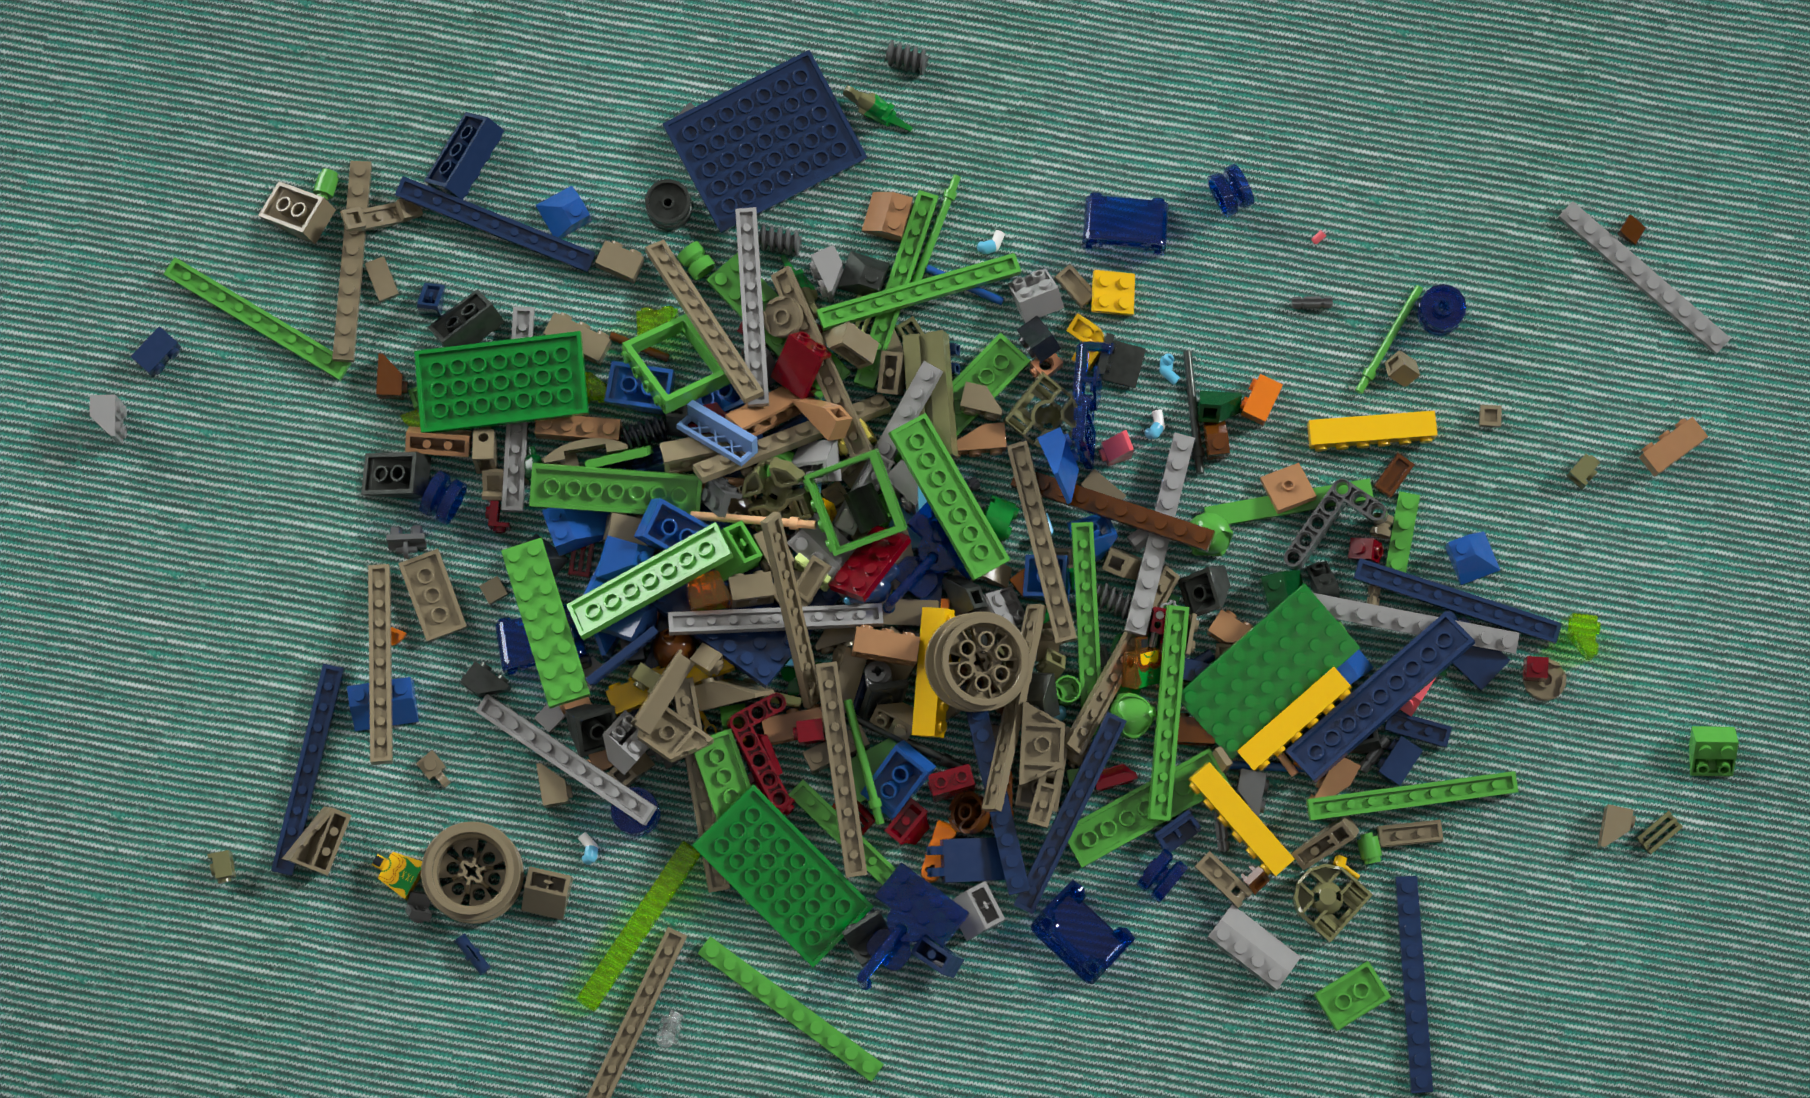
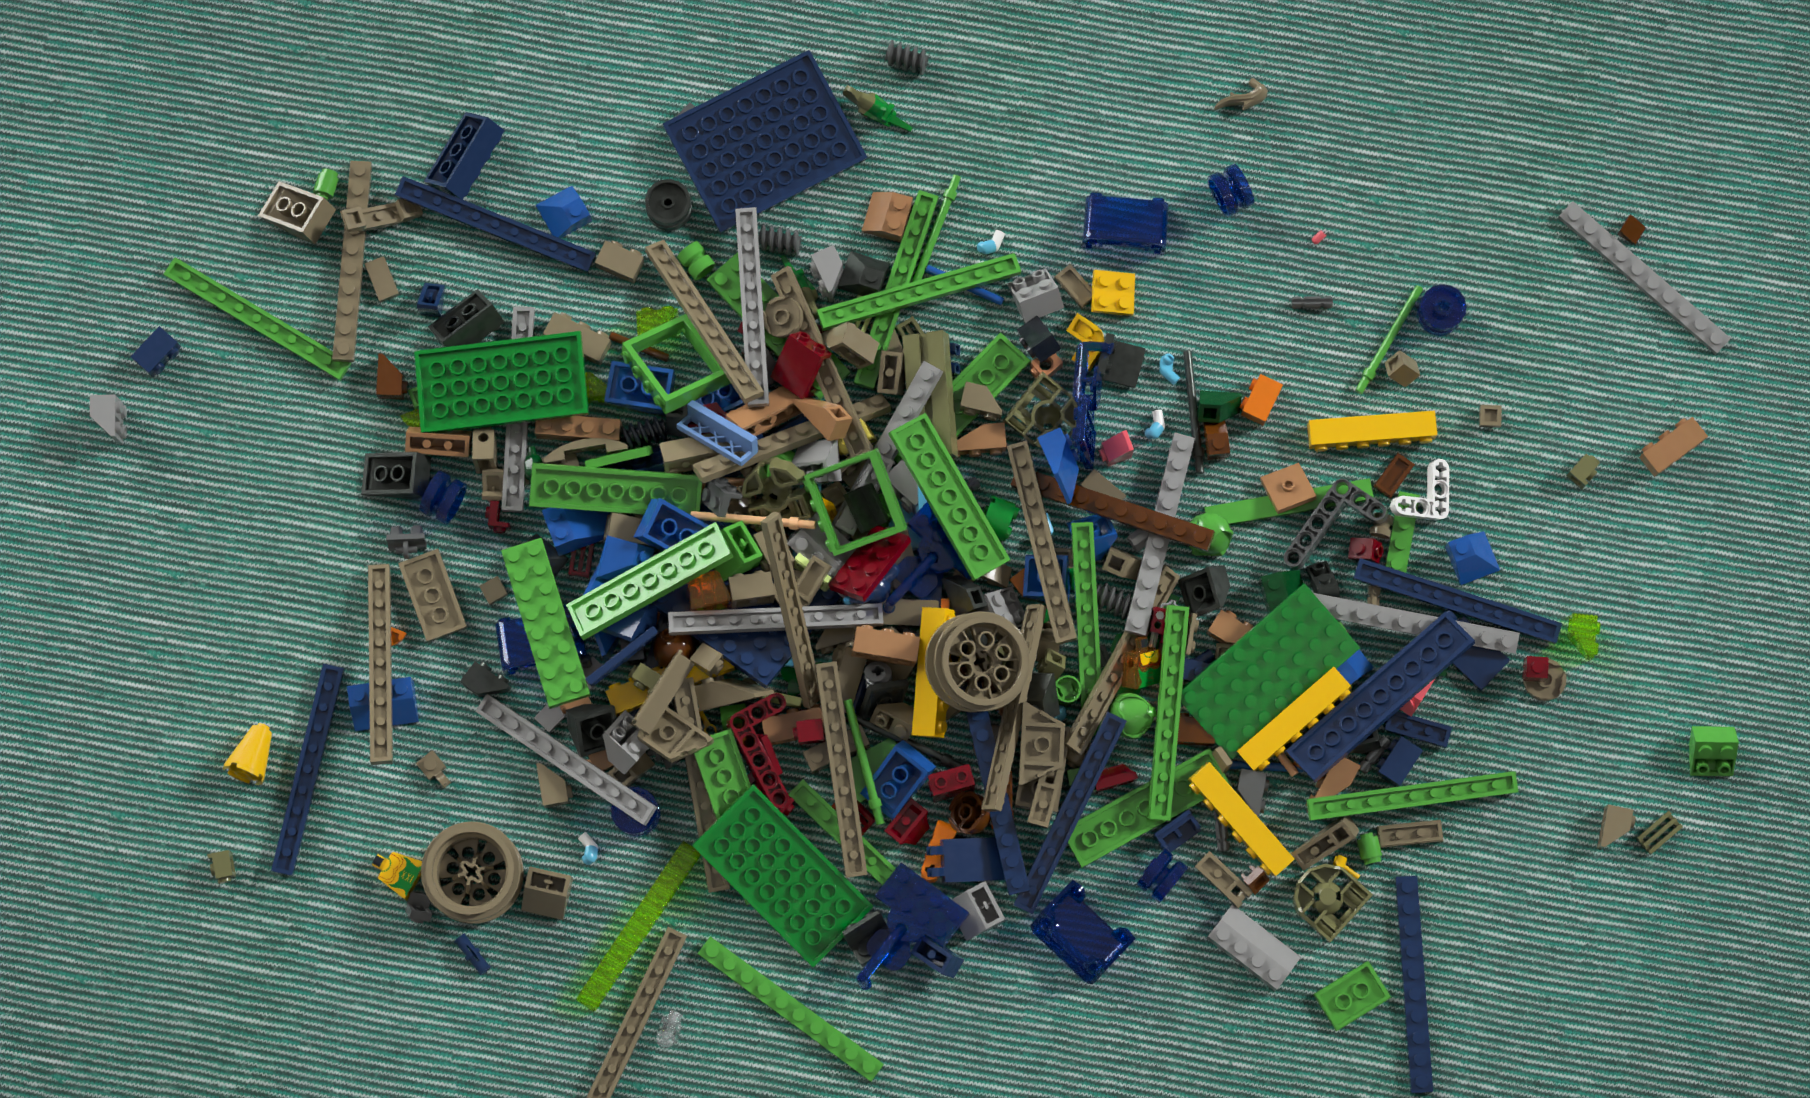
(251, 755): none -> yellow cone
(319, 841): dark tan wedge -> none
(1246, 100): none -> dark tan piece
(1428, 504): none -> white beam

